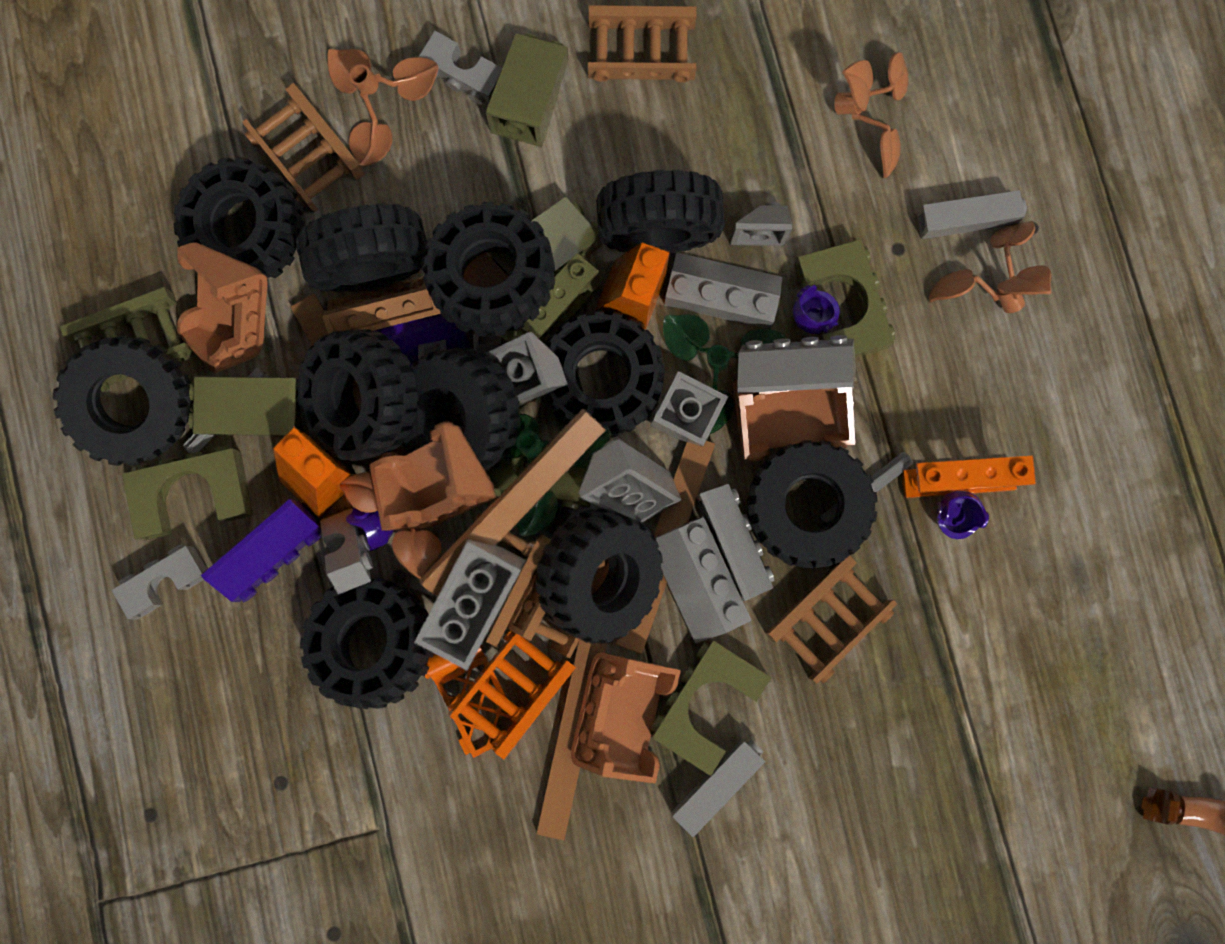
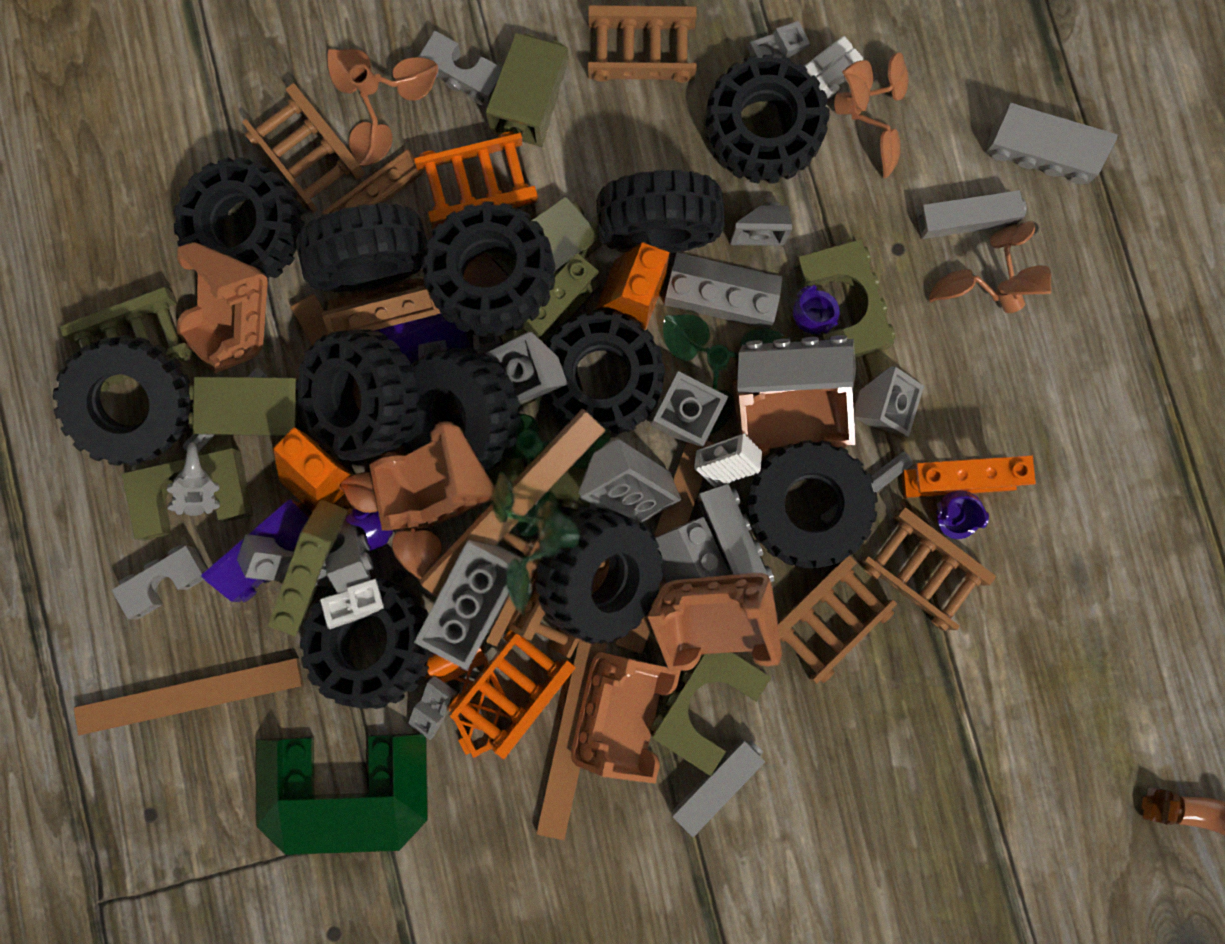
(188, 696): none -> medium nougat tile
(193, 488): none -> light grey animal
(266, 560): none -> light grey arch
(305, 567): none -> olive arch
(348, 822): none -> dark green slope
(352, 605): none -> white slope
(381, 184): none -> medium nougat tile
(432, 708): none -> light grey slope
(507, 141): none -> orange fence
(555, 533): none -> clear green plant
(716, 617): none -> nougat windscreen
(728, 460): none -> white brick
(773, 82): none -> black tyre
(783, 42): none -> light grey slope
(831, 63): none -> white brick
(889, 402): none -> light grey slope
(952, 558): none -> medium nougat fence
(1049, 144): none -> light grey slope

